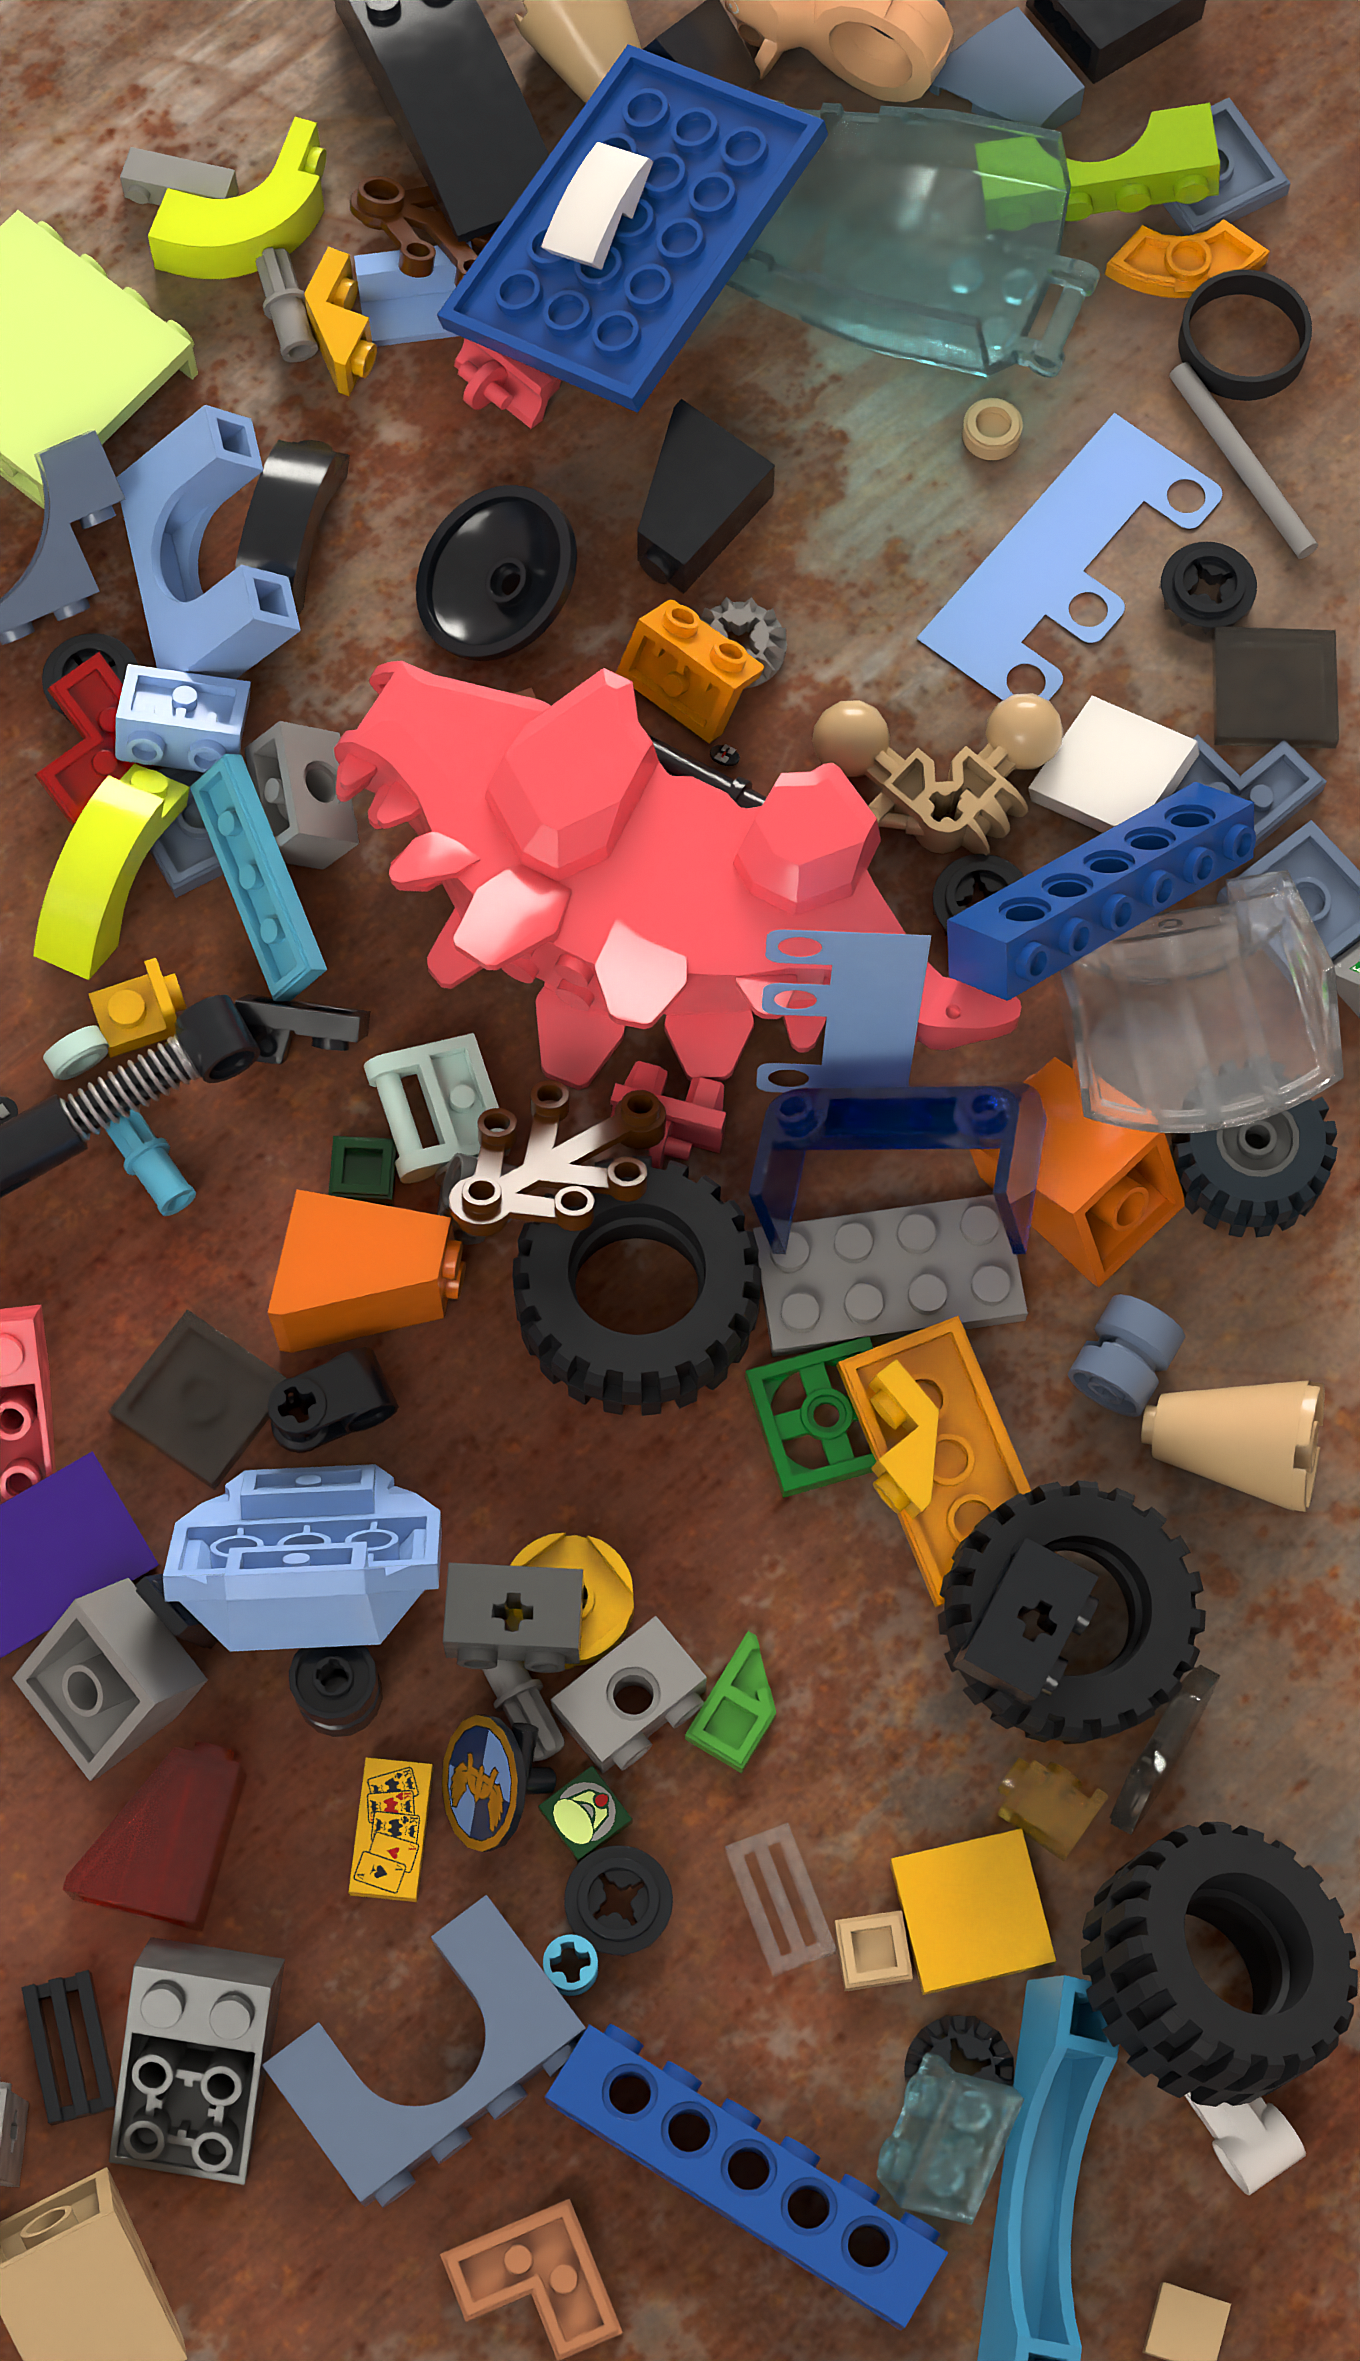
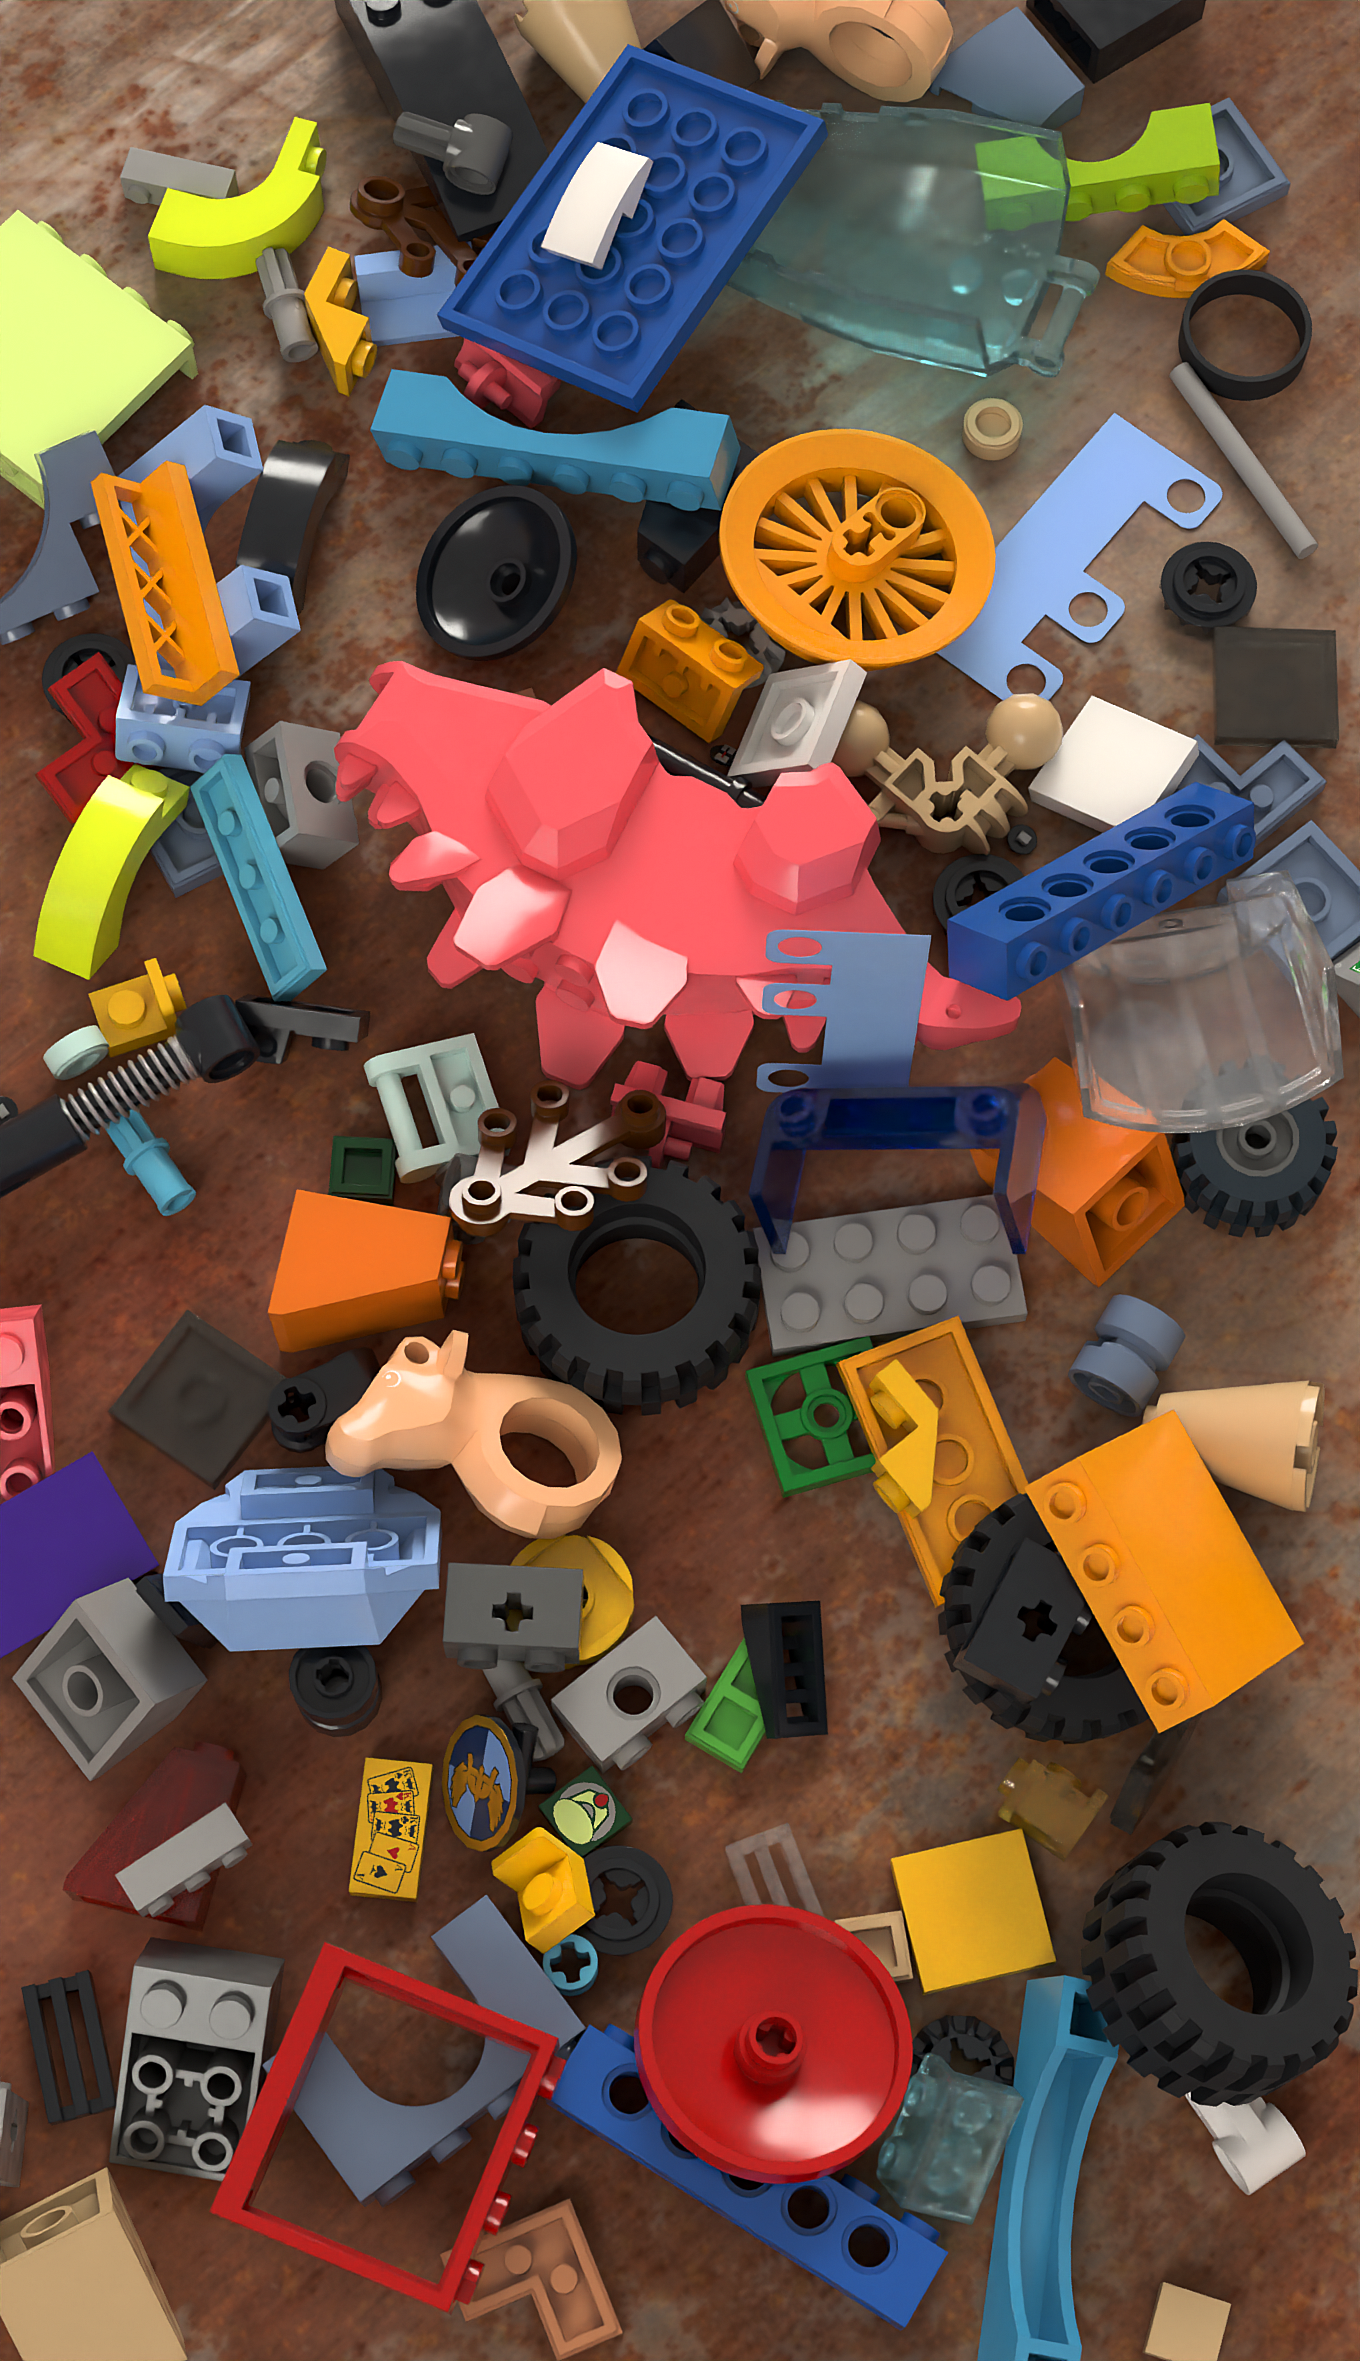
(178, 586): none -> light orange fence
(184, 1861): none -> light grey piece
(287, 2078): none -> red window
(436, 1413): none -> light nougat animal
(470, 150): none -> dark grey axle
(549, 1887): none -> yellow bracket
(667, 458): none -> dark azure arch
(765, 1648): none -> black slope
(773, 2044): none -> red dish
(797, 721): none -> white tile
(867, 557): none -> light orange piece
(1022, 839): none -> black piece
(1165, 1569): none -> light orange panel

